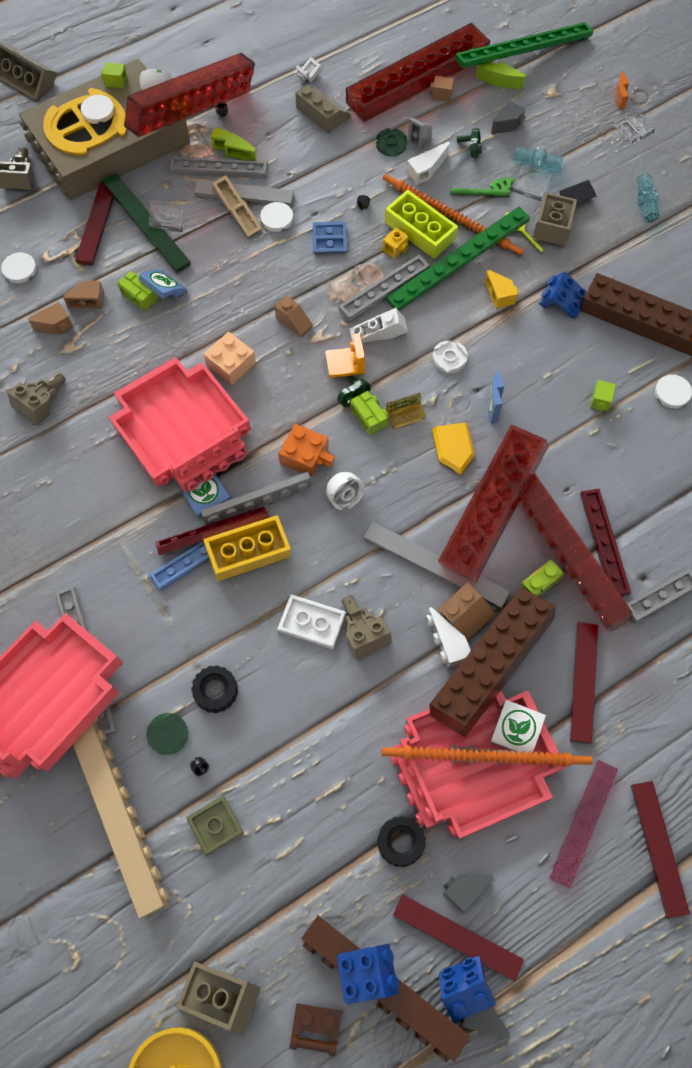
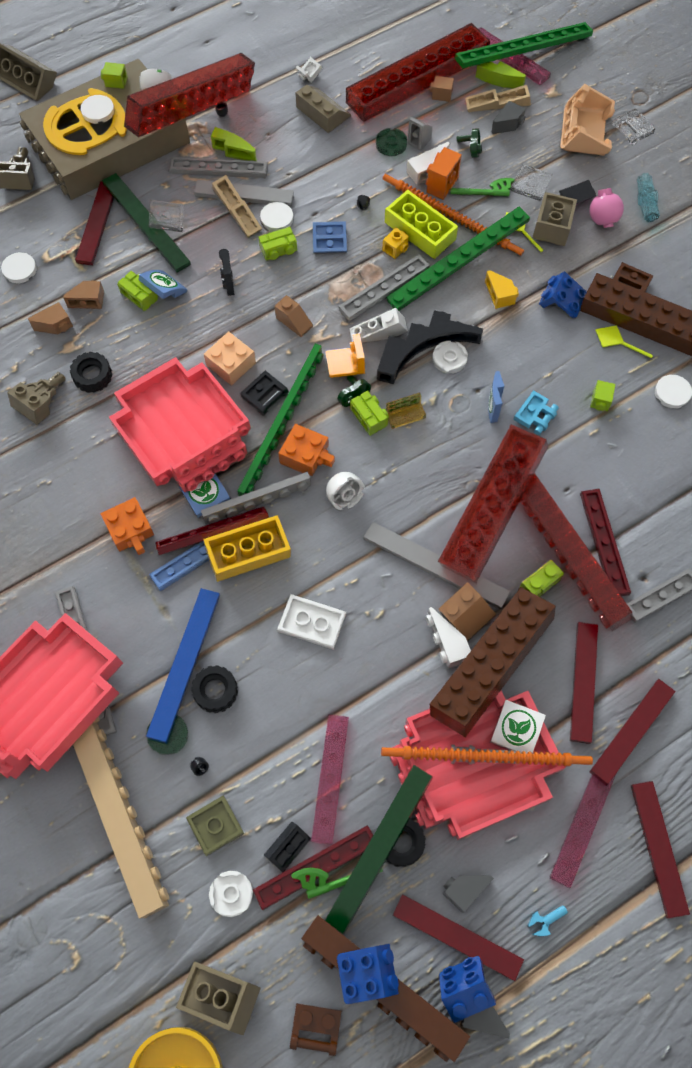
(84, 361): none -> black tyre
(127, 525): none -> orange hinge
(183, 666): none -> blue tile
(226, 272): none -> black plate
(231, 894): none -> white tile
(260, 388): none -> black plate
(278, 243): none -> lime brick
(279, 425): none -> green plate
(287, 846): none -> black slope
(312, 890): none -> bright green piece
(326, 860): none -> dark red tile
(330, 780): none -> clear pink tile
(364, 632): dark tan brick -> none
(378, 849): none -> dark green tile
(419, 338): none -> black arch
(443, 173): none -> orange brick
(454, 446): yellow tile -> none
(491, 100): none -> tan slope
(521, 62): none -> clear pink tile
(531, 409): none -> medium azure plate
(538, 158): clear light blue piece -> none
(547, 920): none -> medium azure bar
(585, 122): none -> light nougat windscreen
(606, 208): none -> bright pink brick
(611, 336): none -> neon yellow piece
(621, 91): orange slope -> none
(632, 732): none -> dark red tile
(633, 277): none -> reddish brown plate

